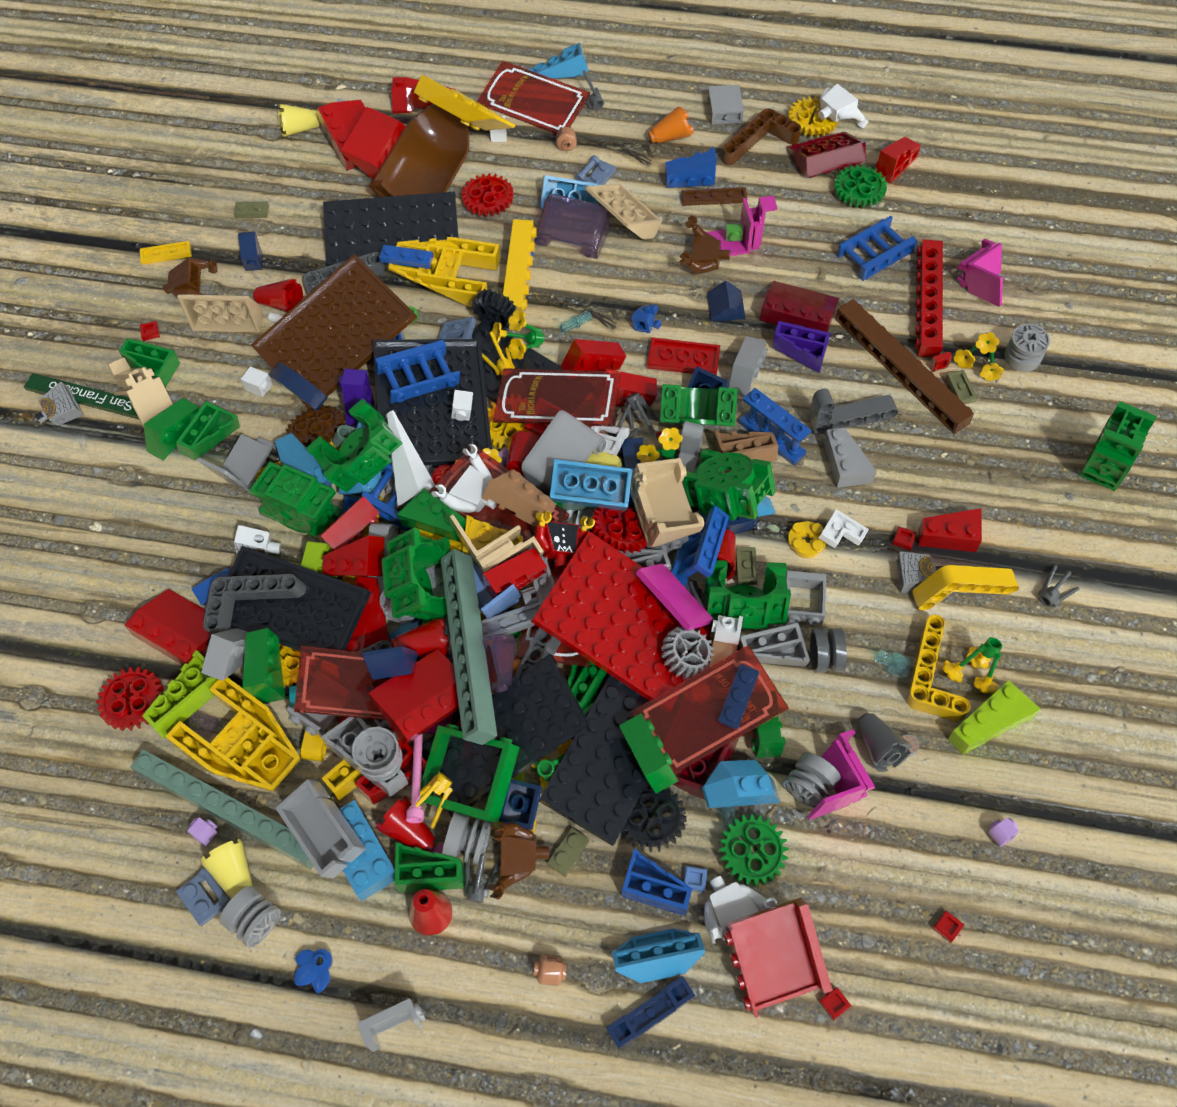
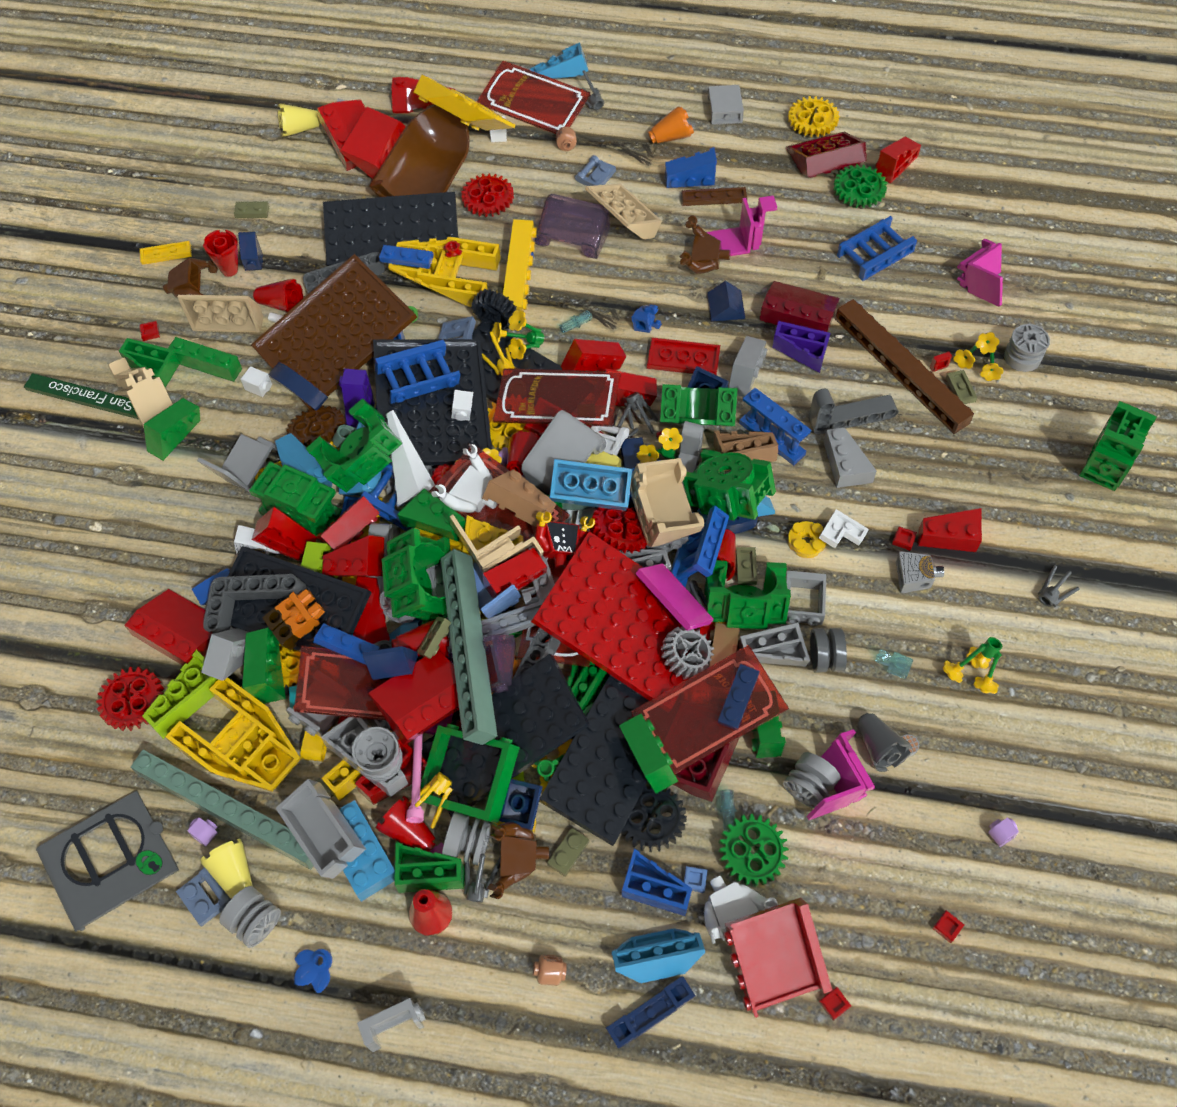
(58, 406): light grey torso -> none
(93, 900): none -> dark grey door
(201, 724): tile -> none
(206, 359): none -> green brick
(206, 430): green wedge -> none
(223, 251): none -> red cone
(282, 534): none -> red wedge
(293, 618): none -> orange hips
(343, 643): none -> blue plate
(431, 642): none -> olive plate
(452, 249): none -> red plate
(565, 187): dark azure wedge -> none
(727, 629): white brick -> none
(734, 232): bright green plate -> none
(739, 785): dark azure wedge -> none
(765, 122): reddish brown beam -> none
(839, 105): white torso -> none
(927, 671): yellow beam -> none
(929, 298): red brick -> none
(963, 579): yellow beam -> none
(998, 714): lime wedge -> none

